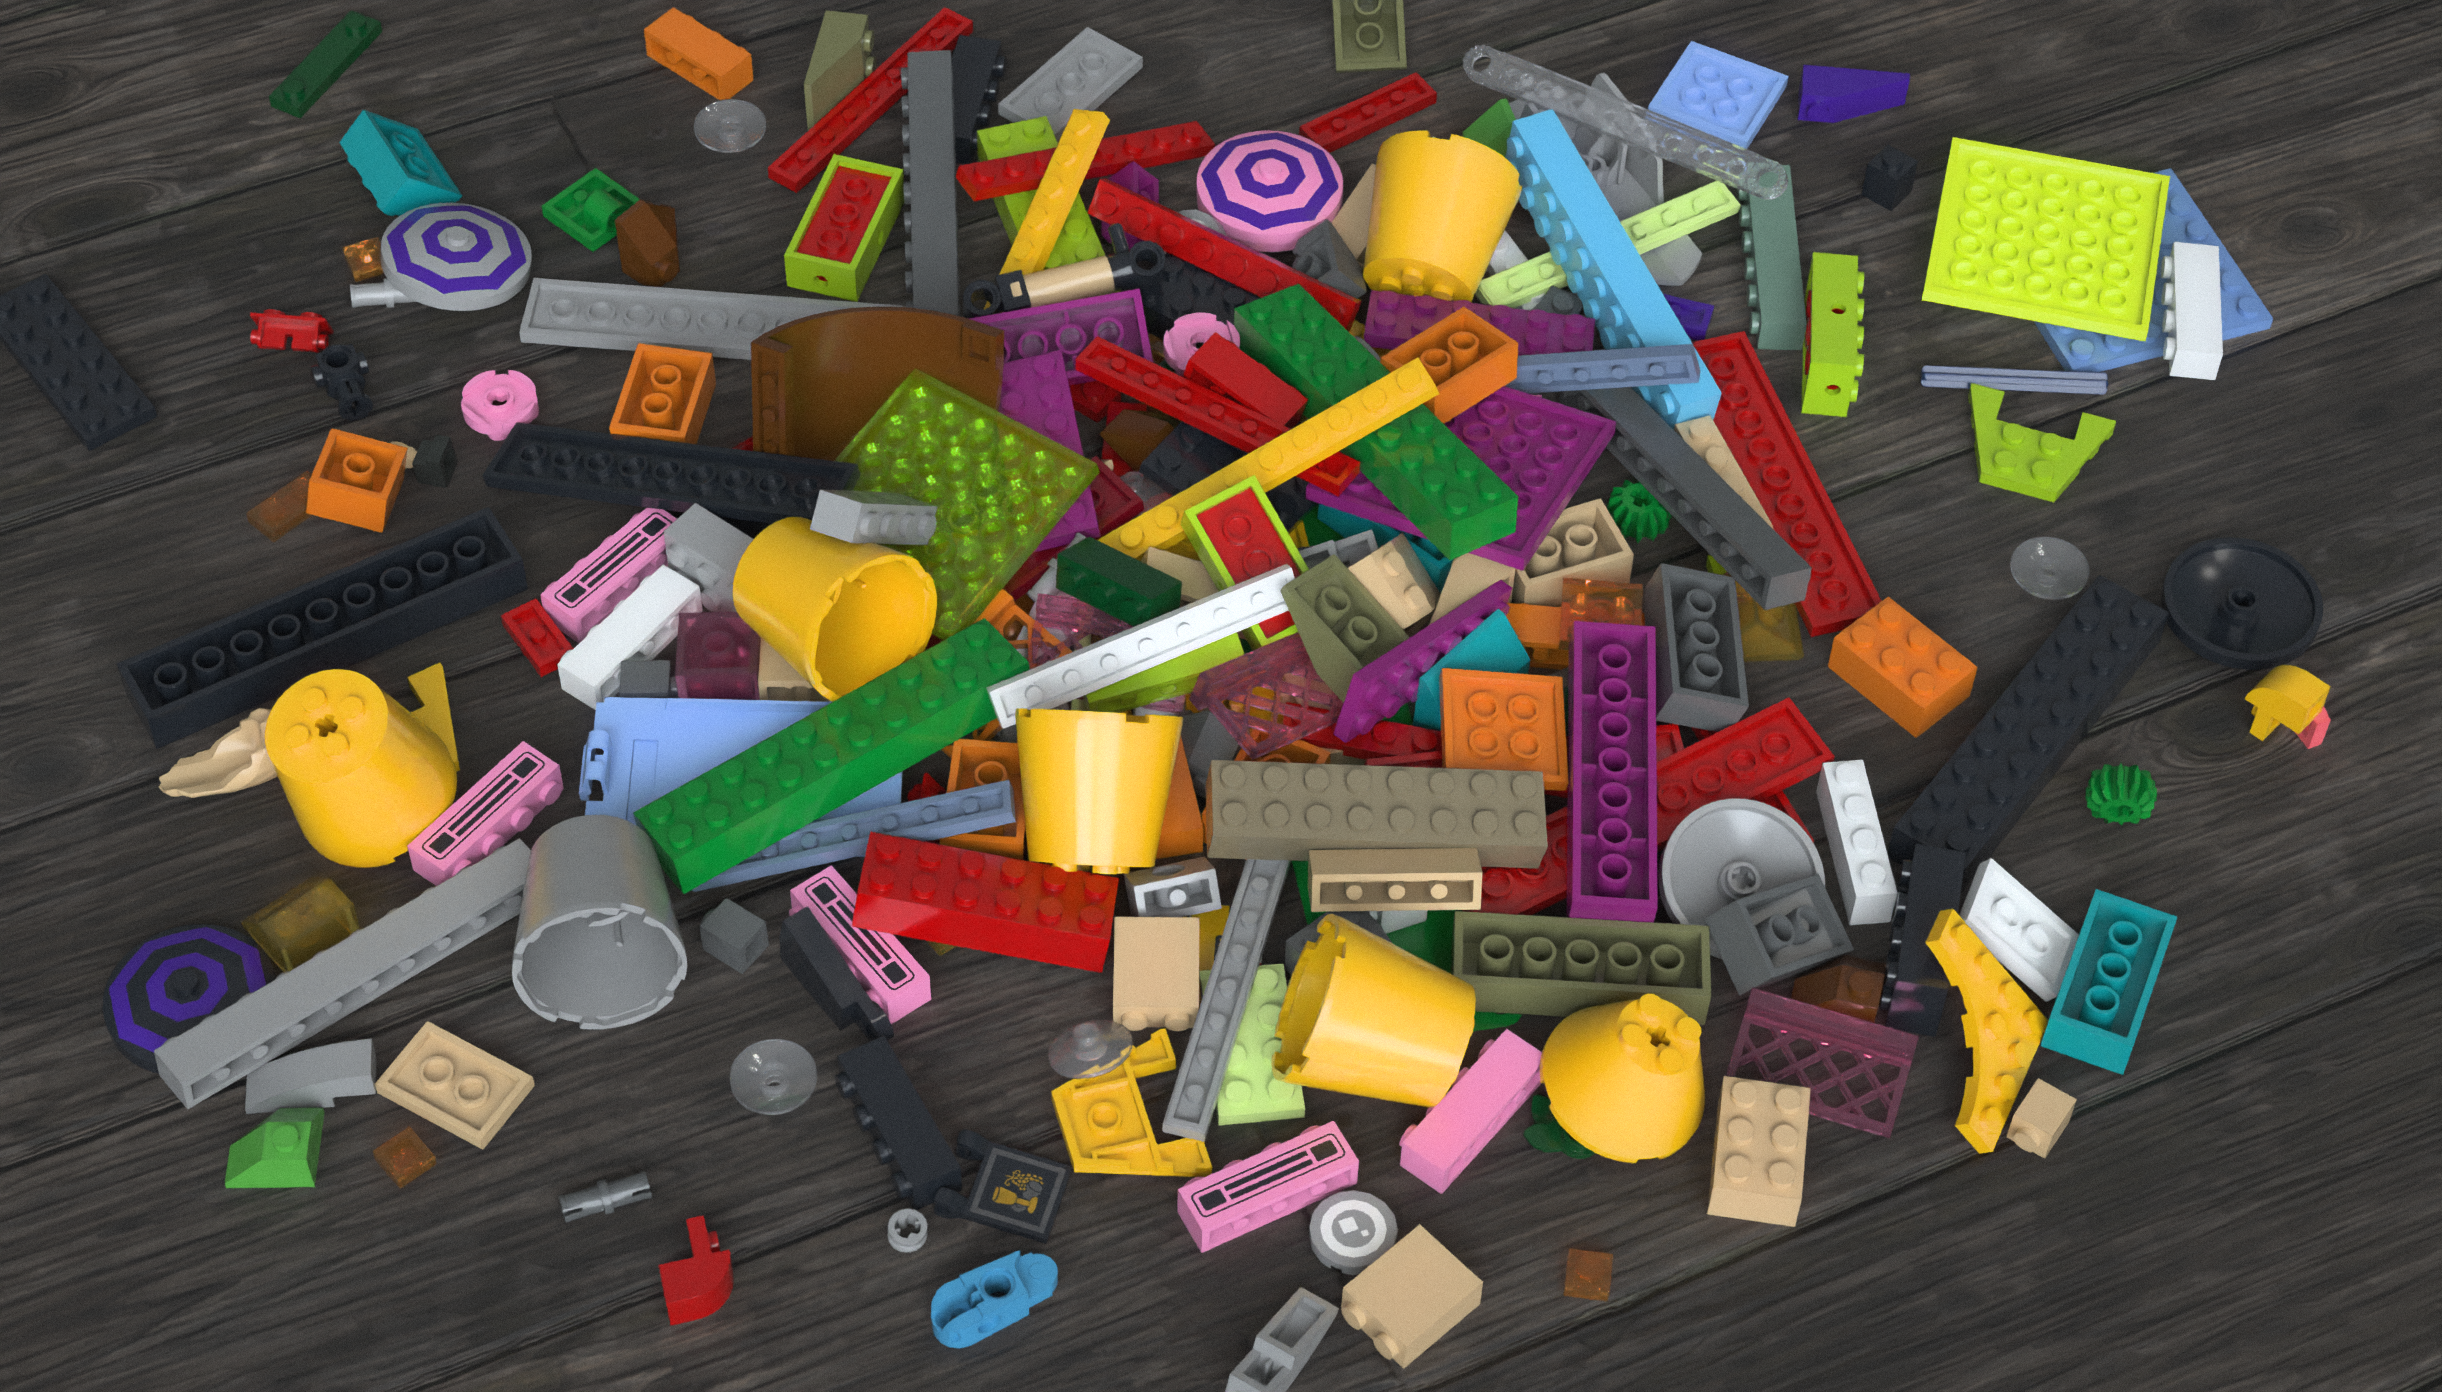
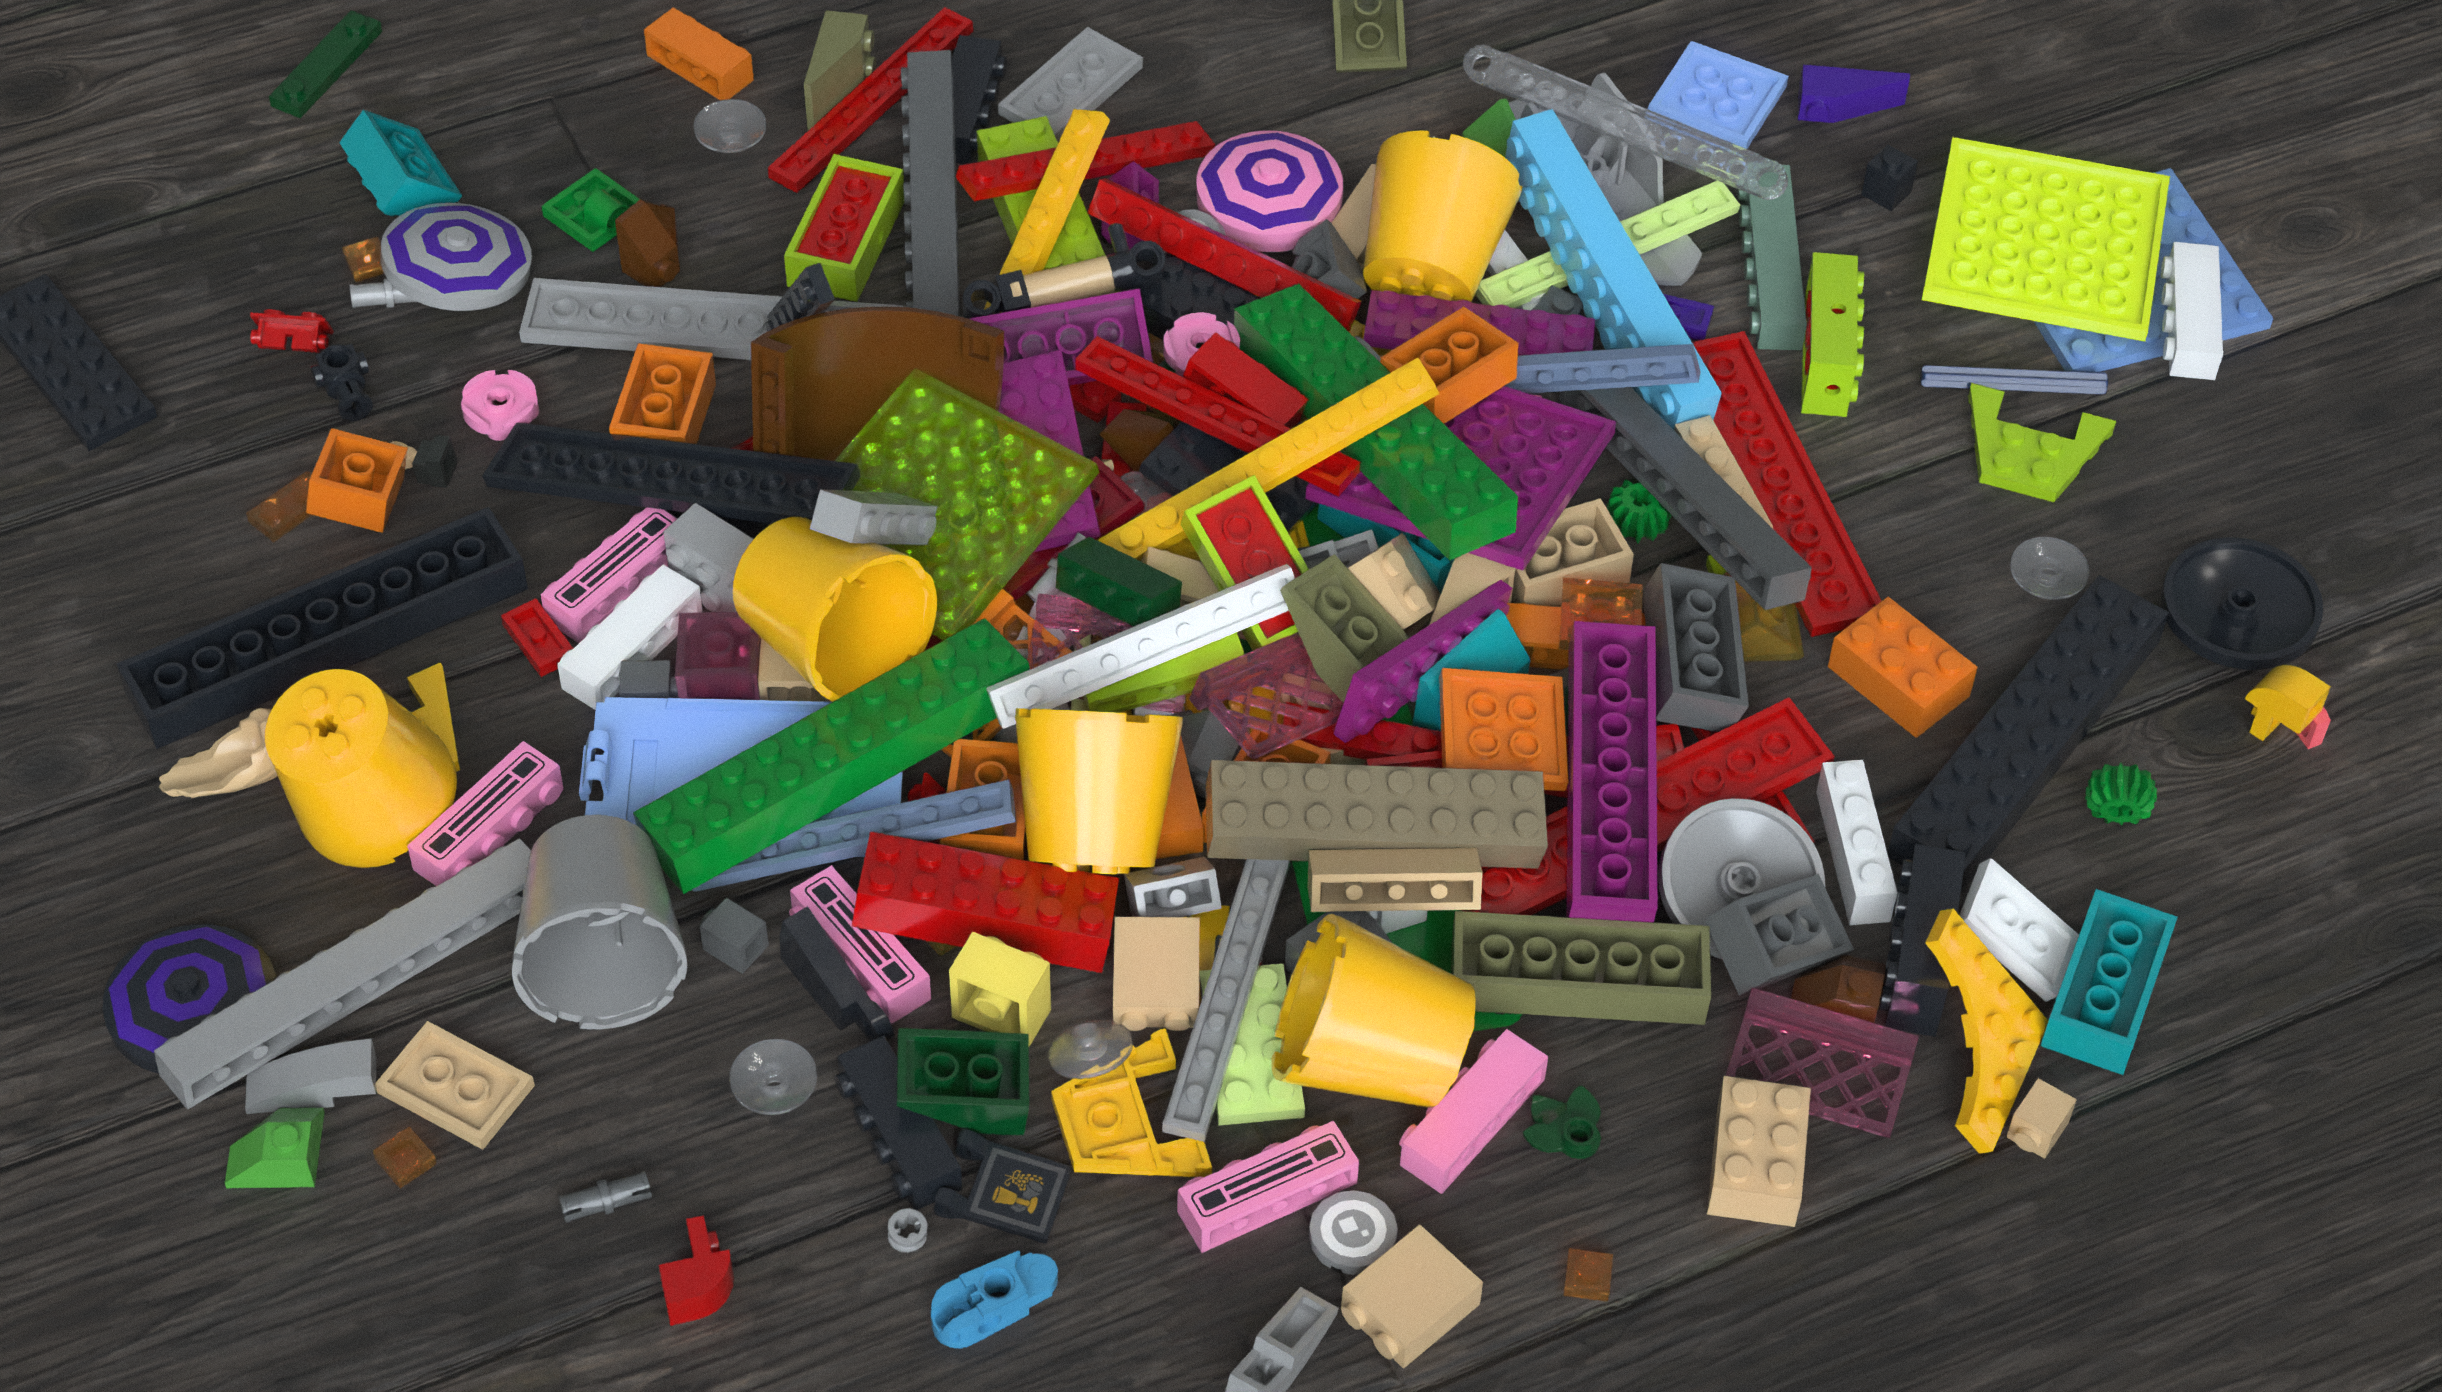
(303, 922): clear yellow slope -> none
(805, 297): none -> black plate
(965, 1078): none -> dark green slope
(999, 987): none -> light yellow brick
(1370, 113): red plate -> none
(1626, 1078): yellow cone -> none

